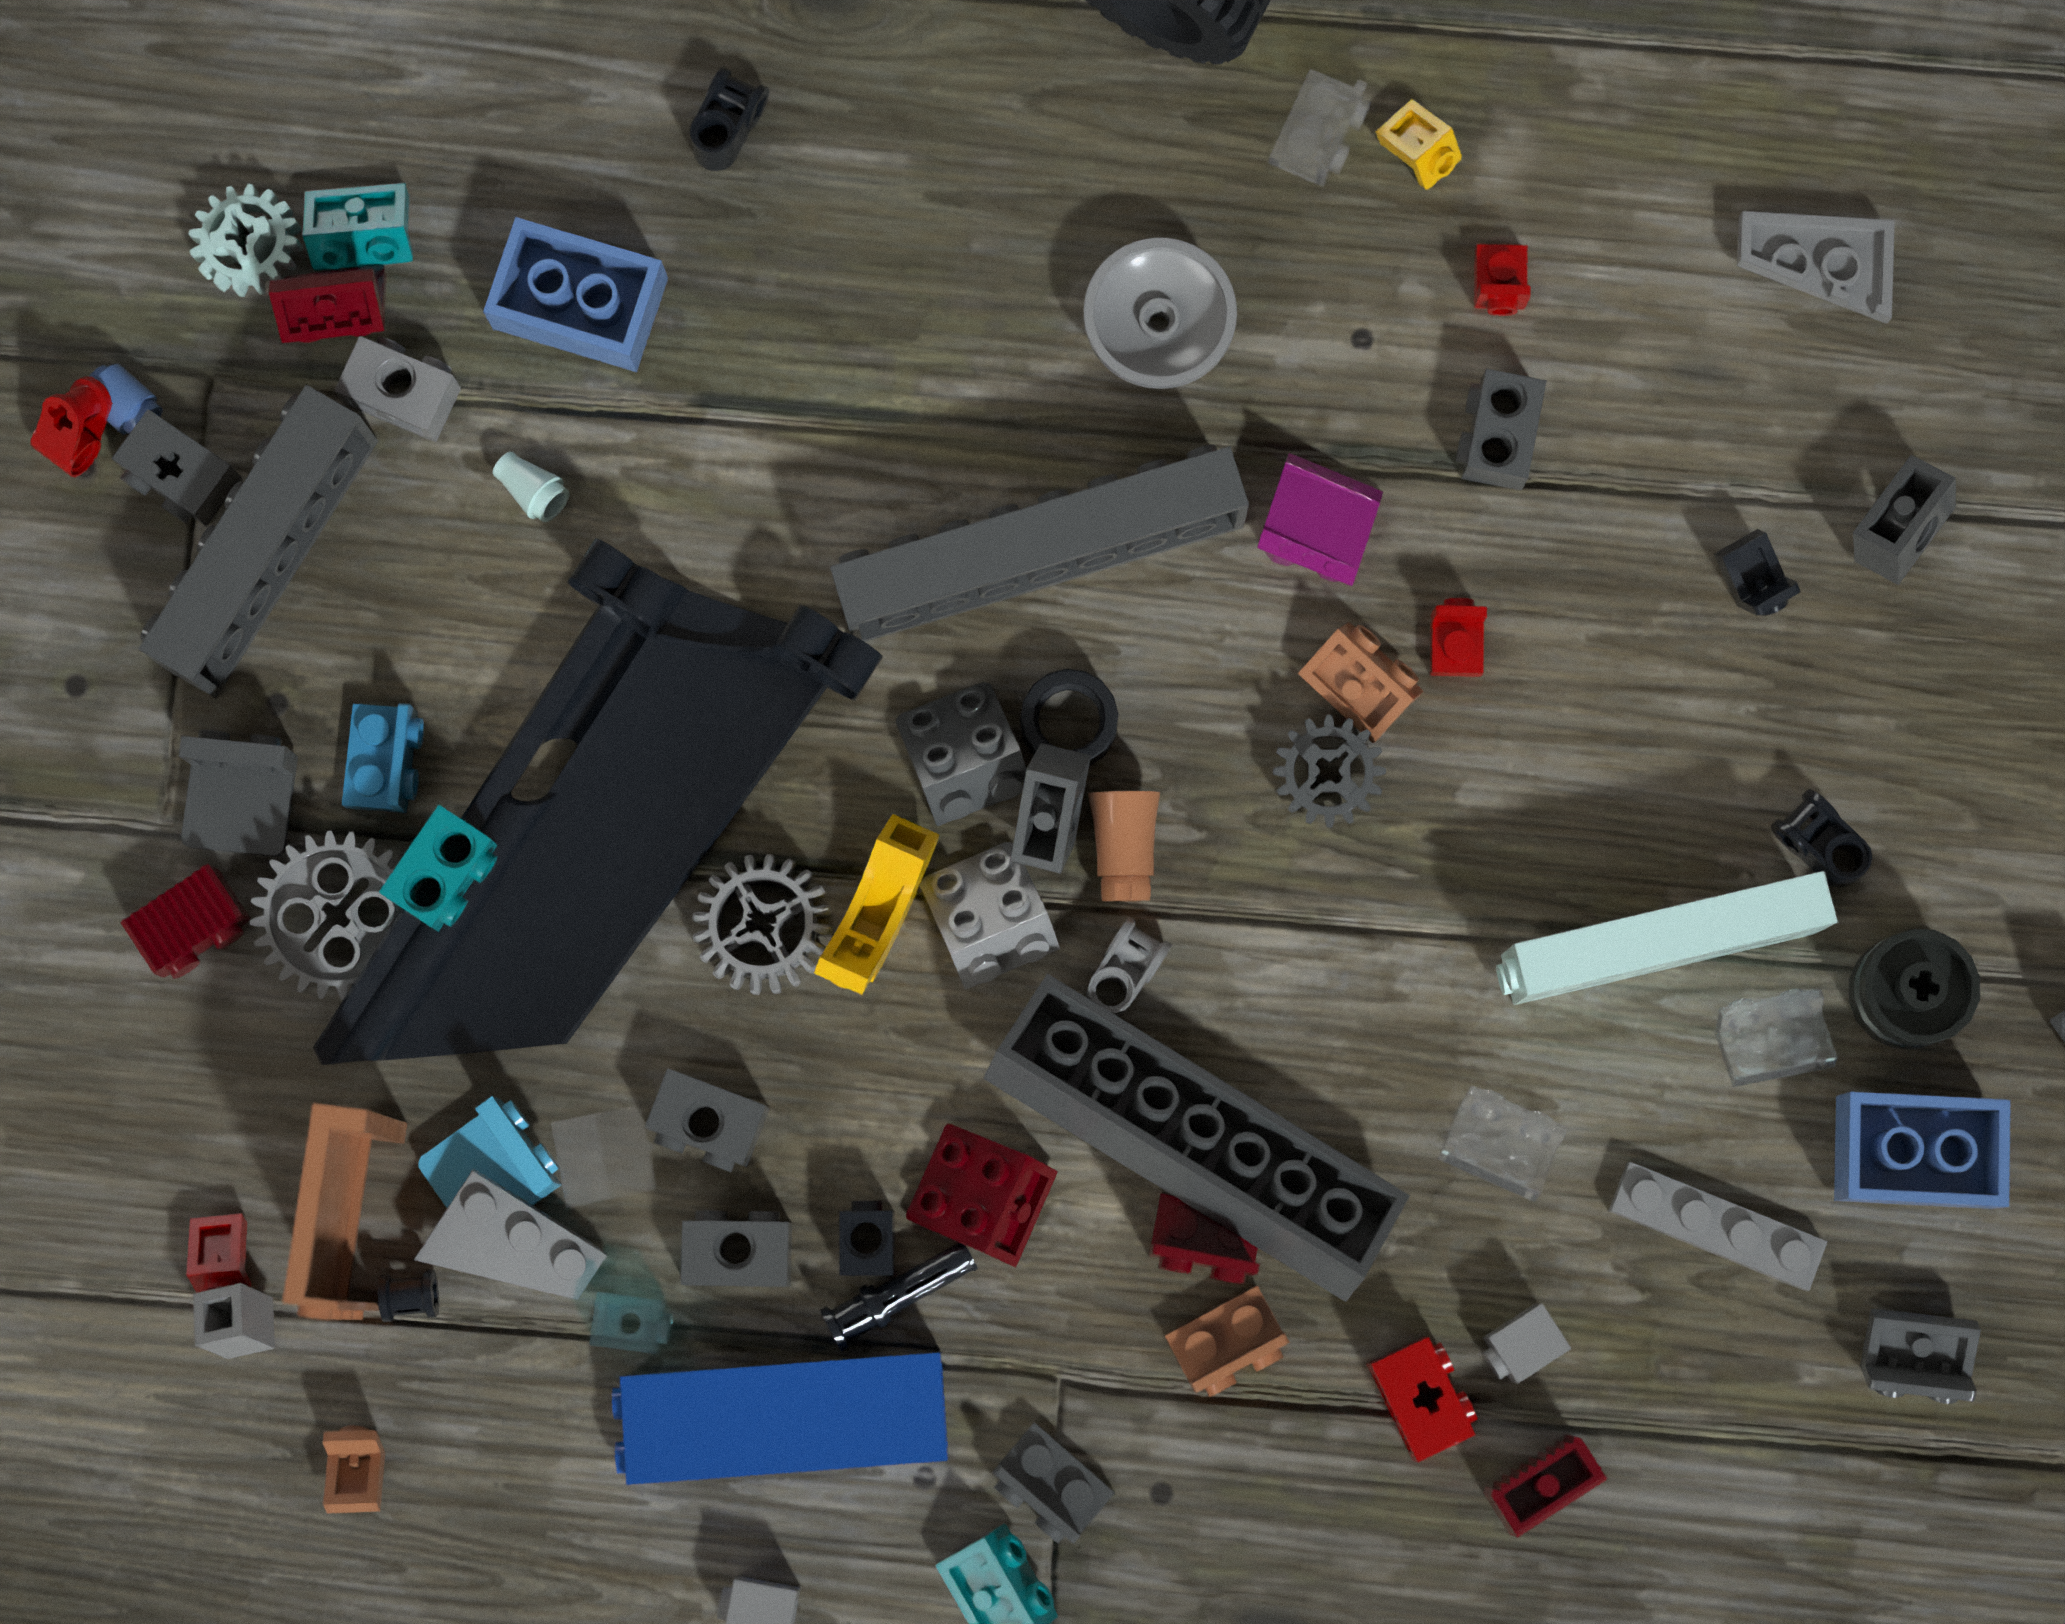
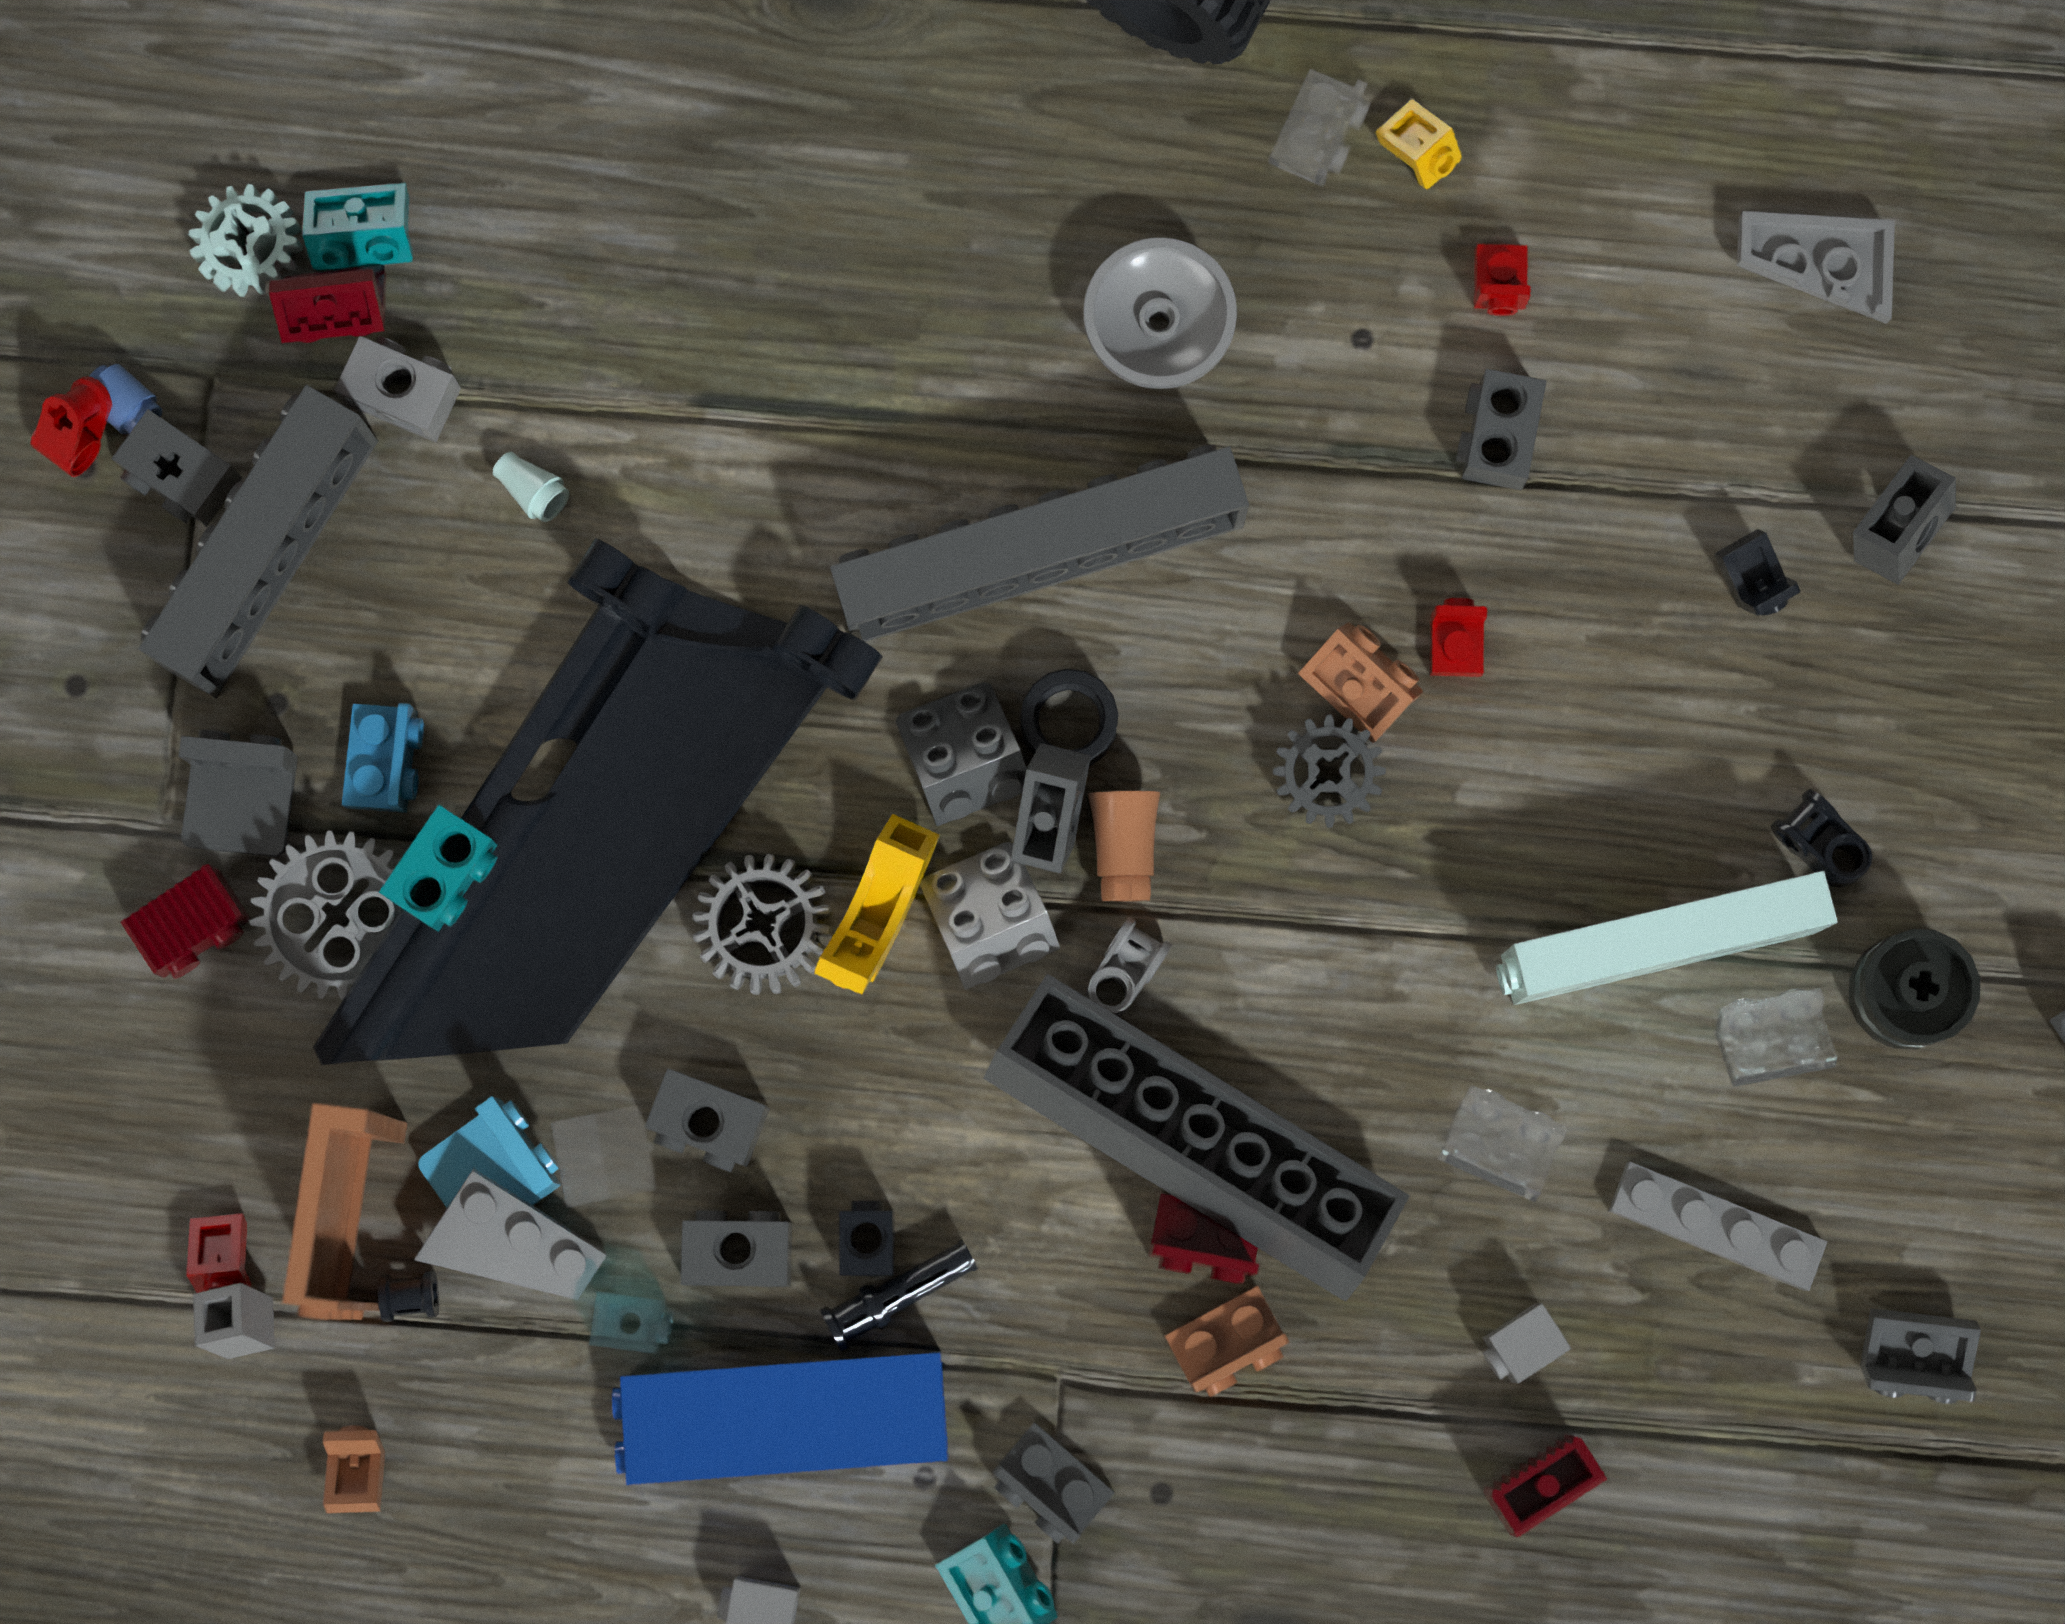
(575, 294): medium blue brick -> none
(730, 111): black piece -> none
(981, 1194): dark red bracket -> none
(1319, 520): magenta slope -> none
(1420, 1429): red brick -> none
(1922, 1150): medium blue brick -> none

